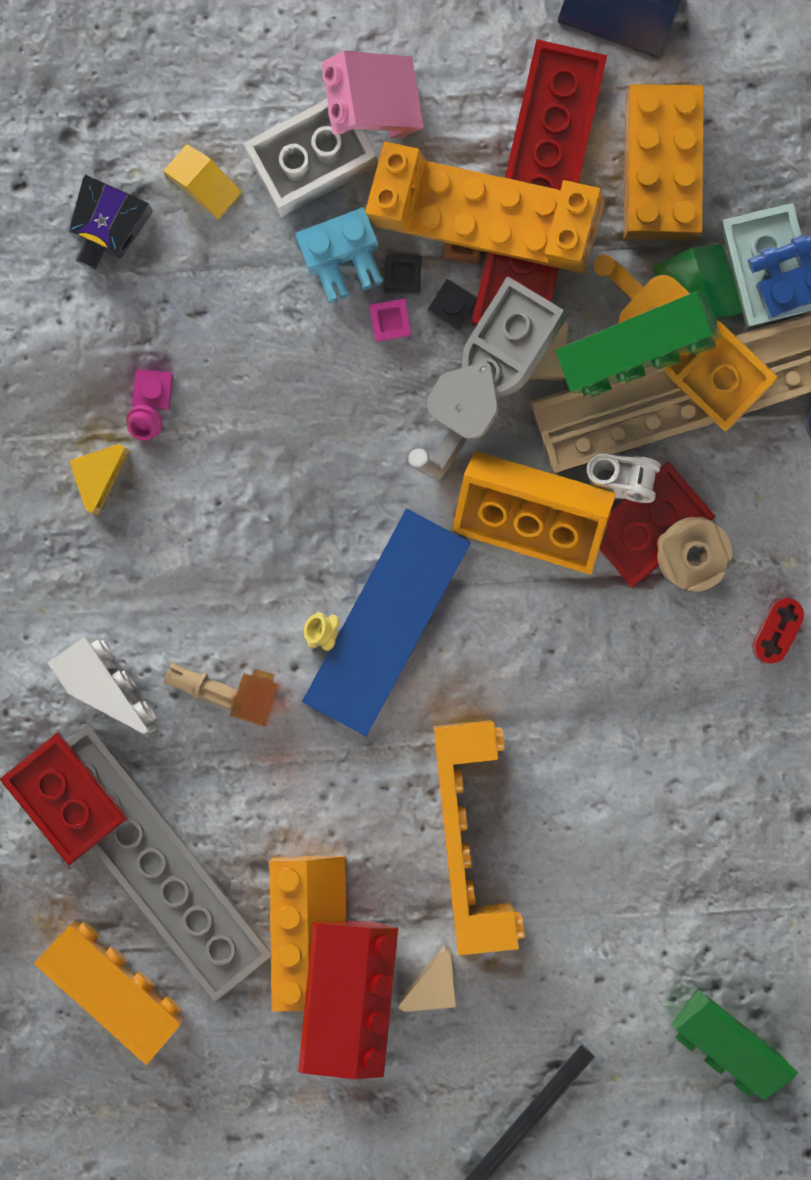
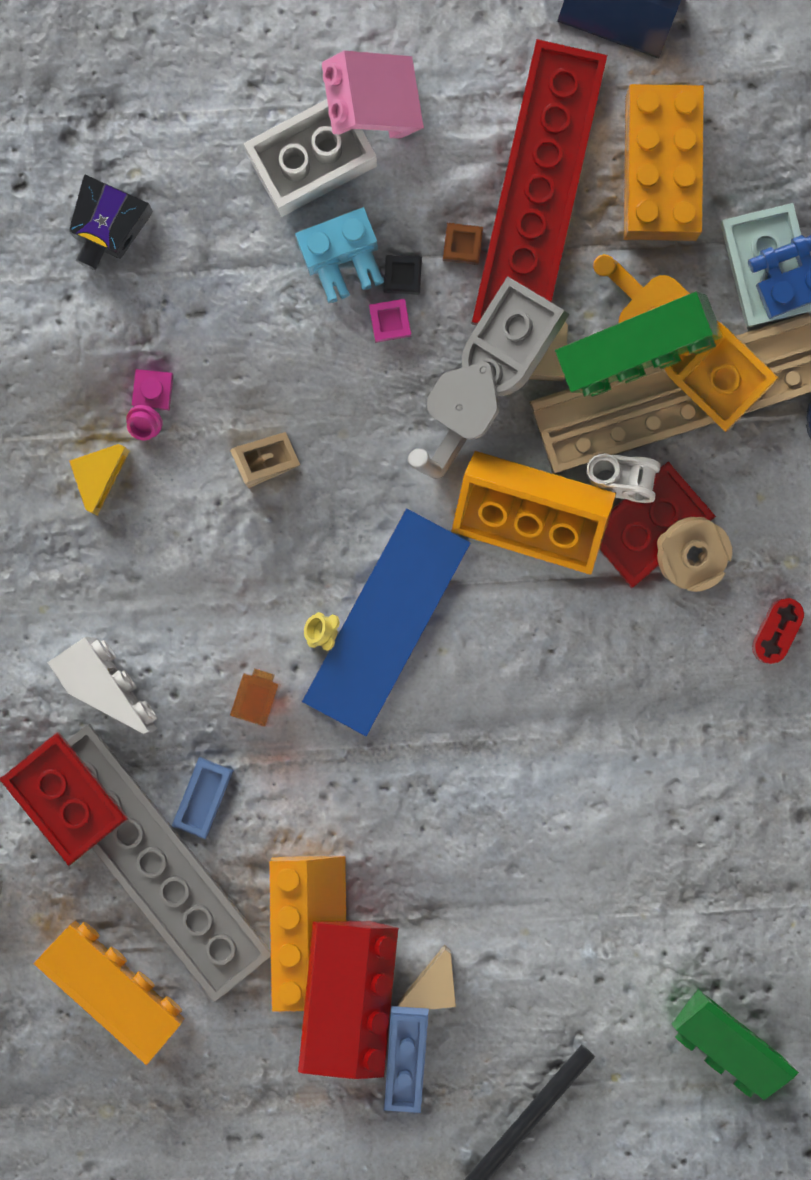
(200, 686): tan axle -> none
(202, 798): none -> medium blue tile
(203, 181): yellow slope -> none
(264, 459): none -> tan slope
(406, 1059): none -> medium blue tile
(452, 304): black plate -> none
(477, 927): light orange plate -> none
(485, 210): light orange plate -> none
(706, 272): green slope -> none

